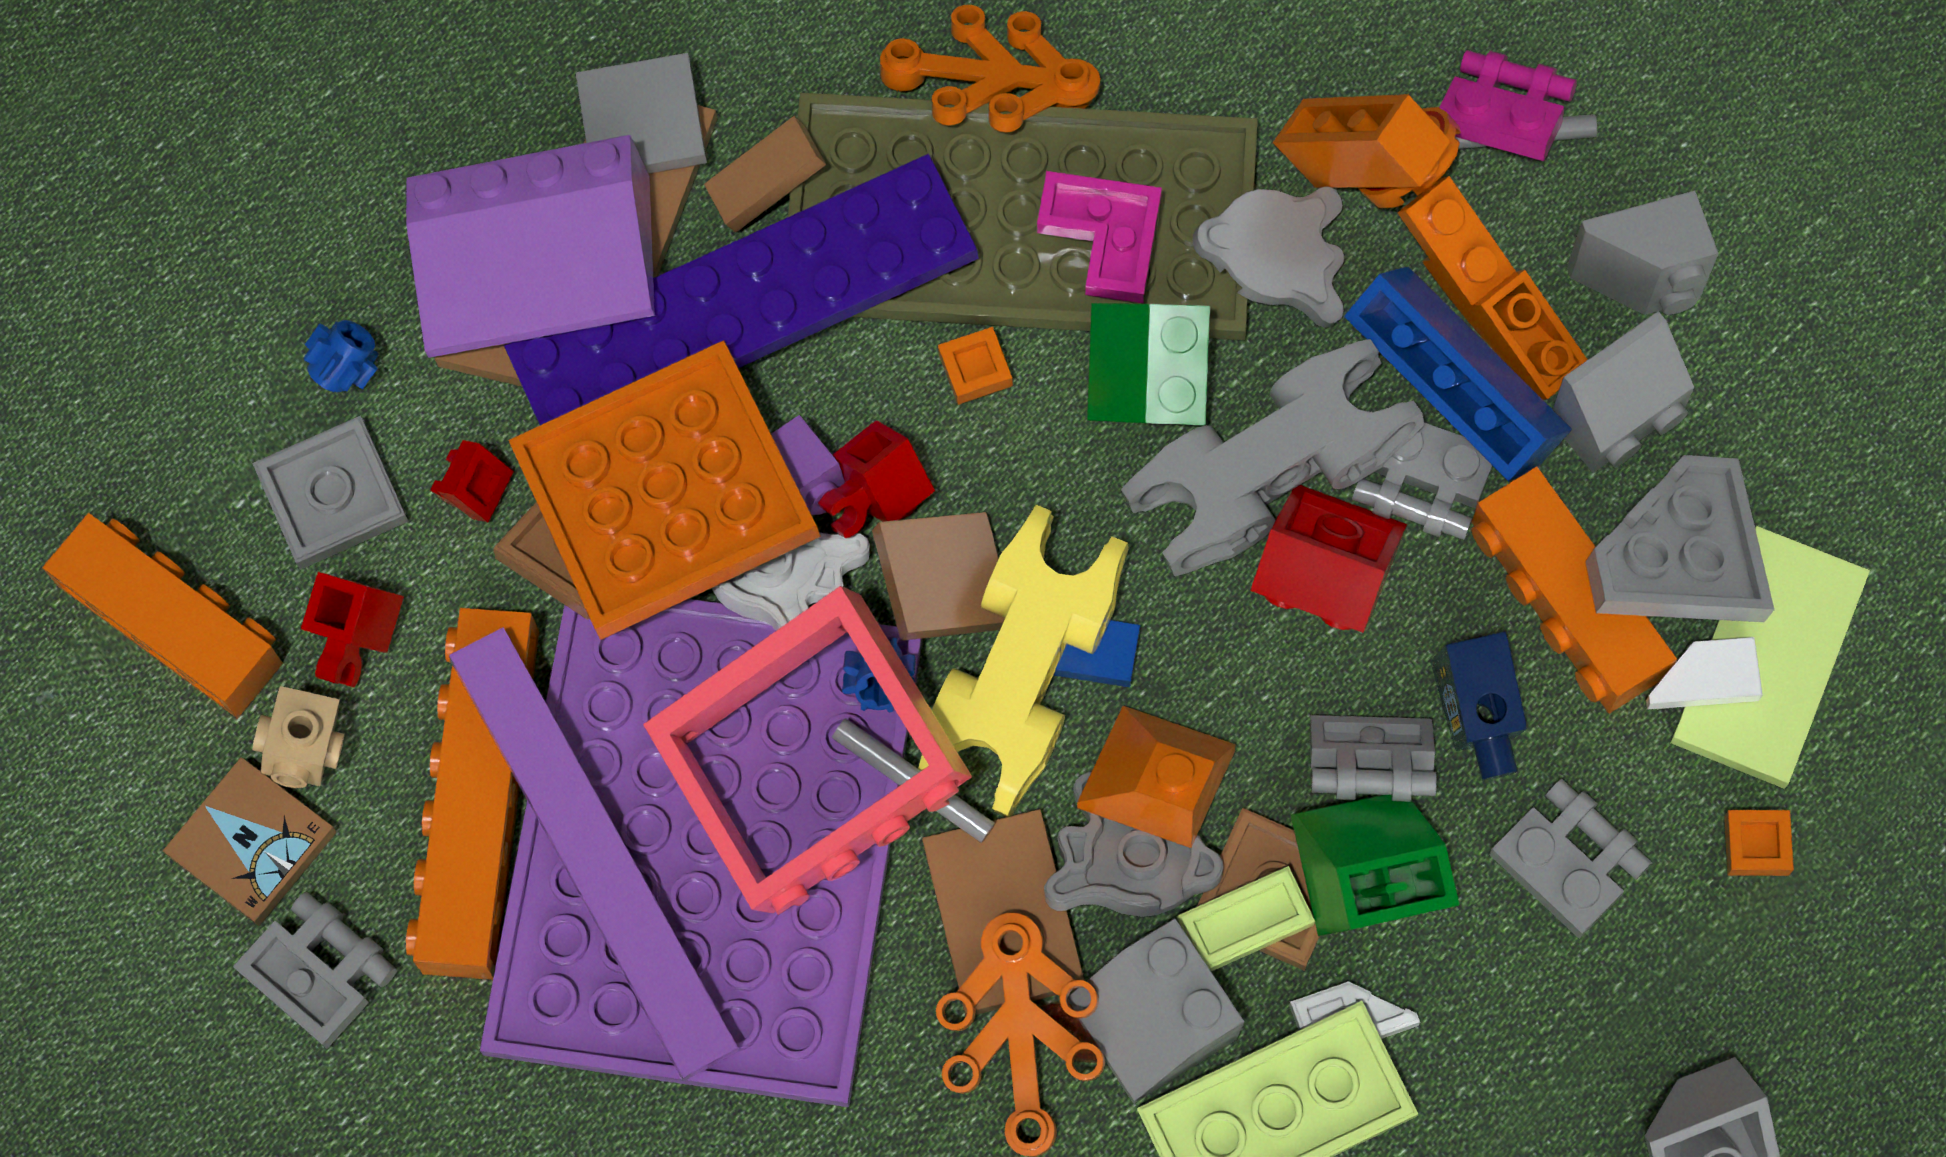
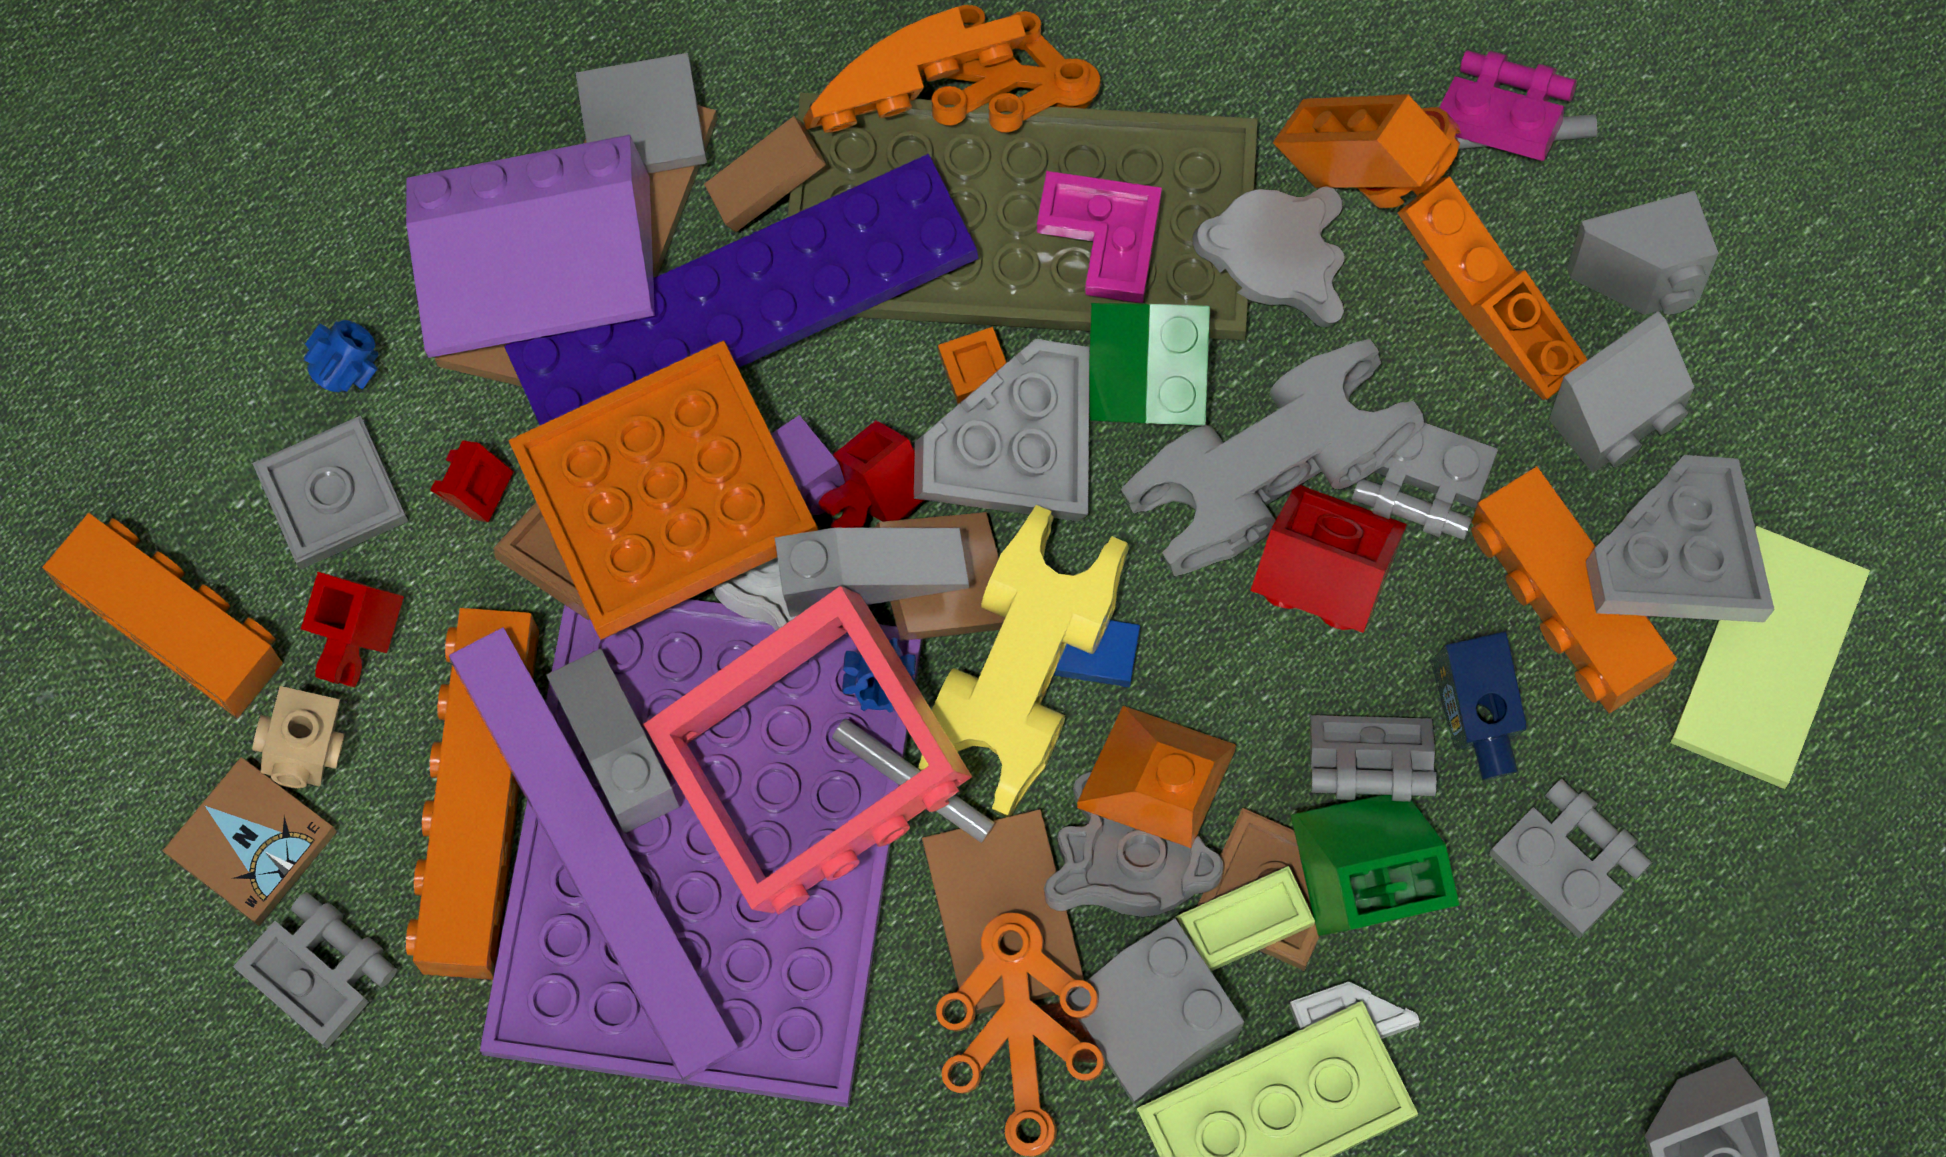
(613, 741): none -> light grey slope
(871, 562): none -> light grey slope
(890, 70): none -> orange slope
(1015, 438): none -> light grey plate
(1457, 372): blue brick -> none
(1711, 675): white tile -> none
(1758, 843): orange plate -> none

